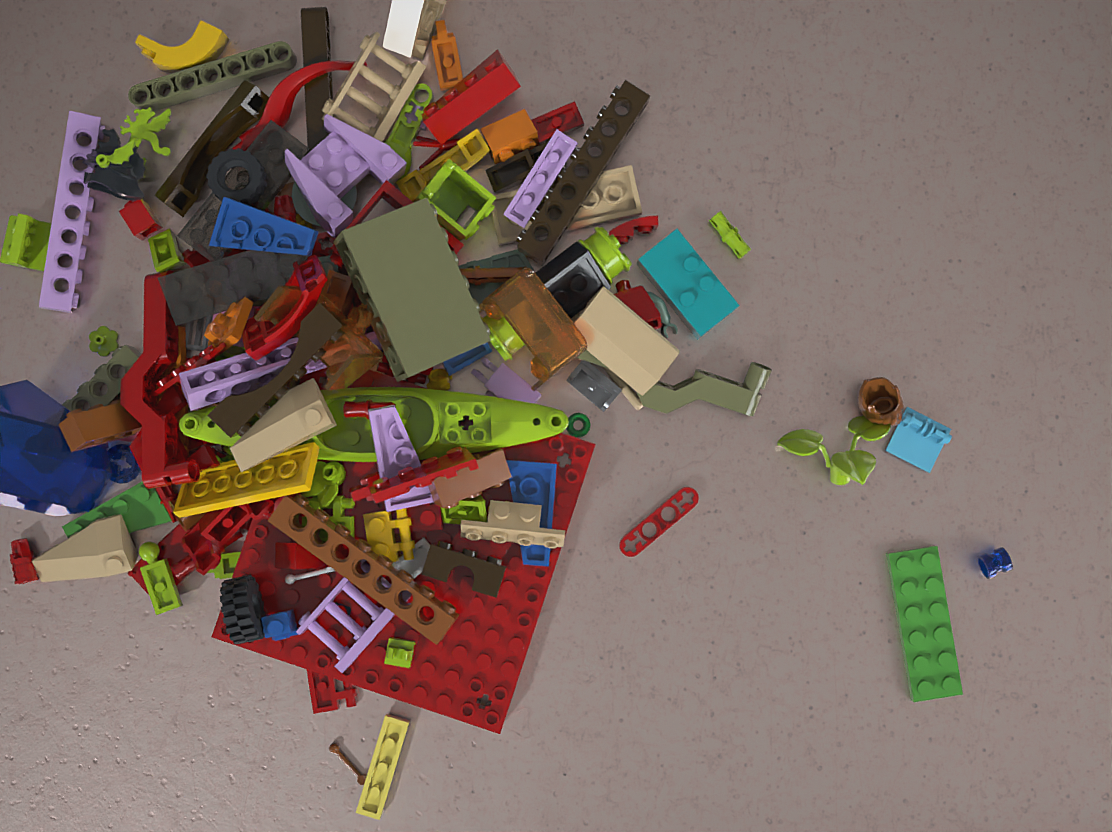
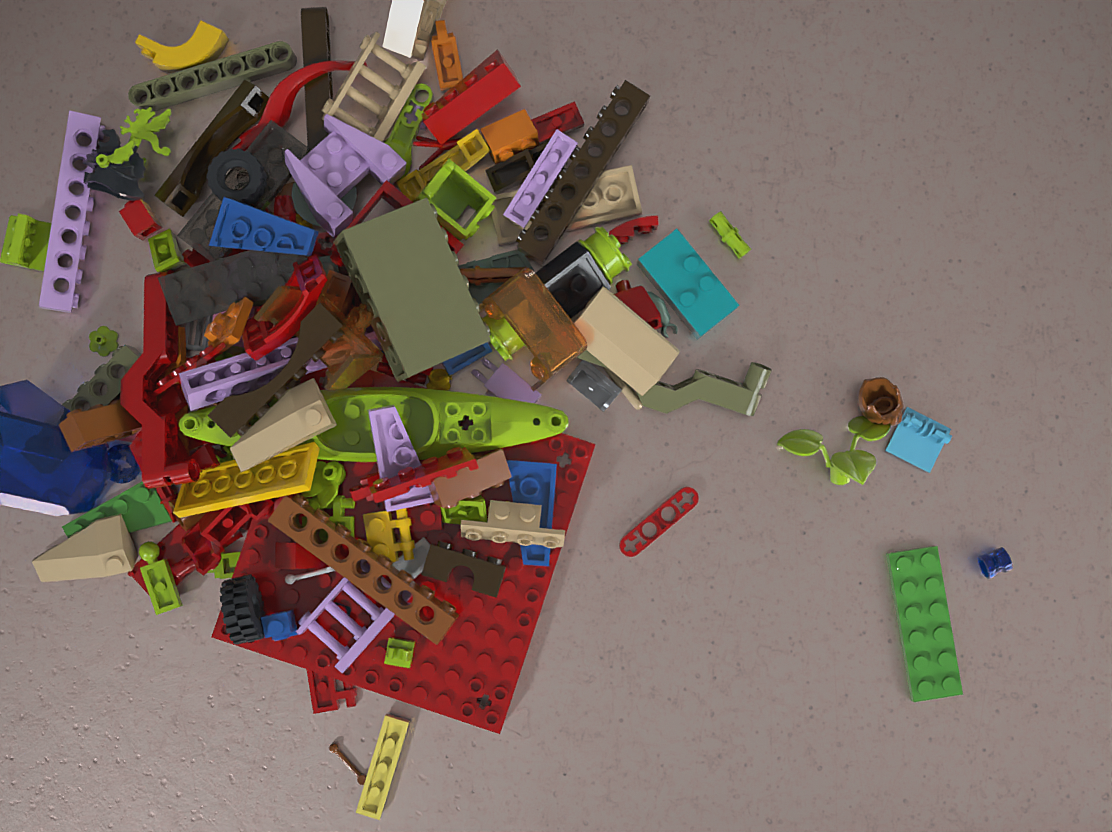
(22, 563): red hinge -> none
(360, 409): red axle -> none
(586, 425): green plate -> none

